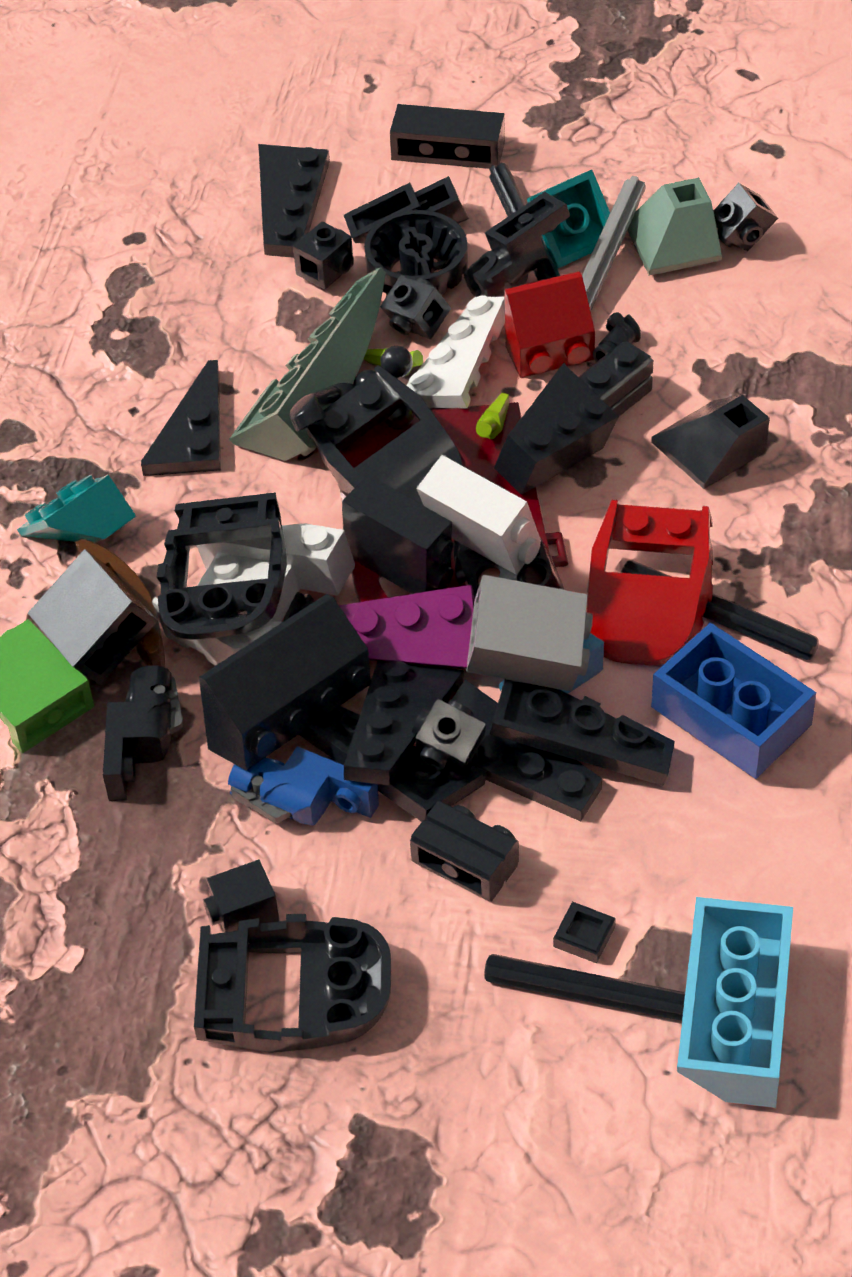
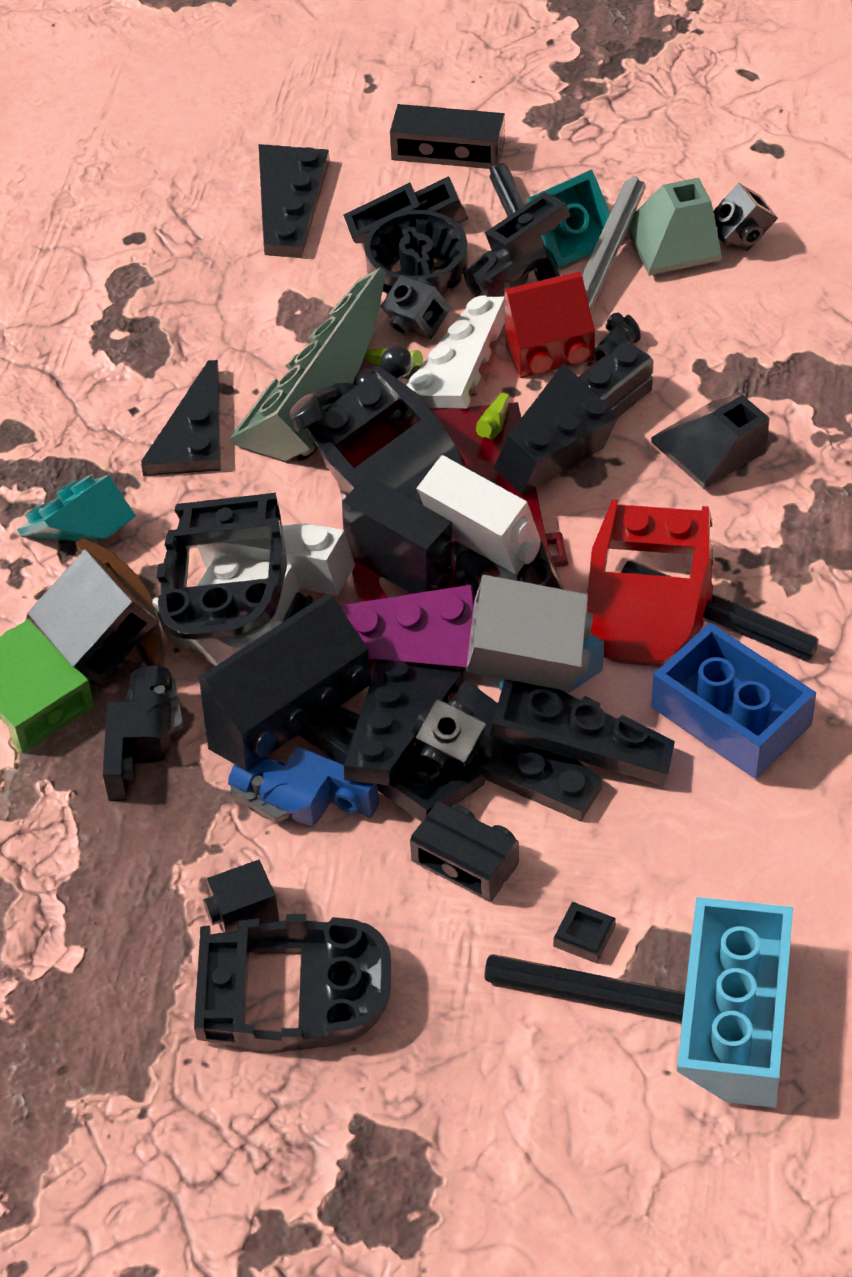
(323, 255): black brick -> none

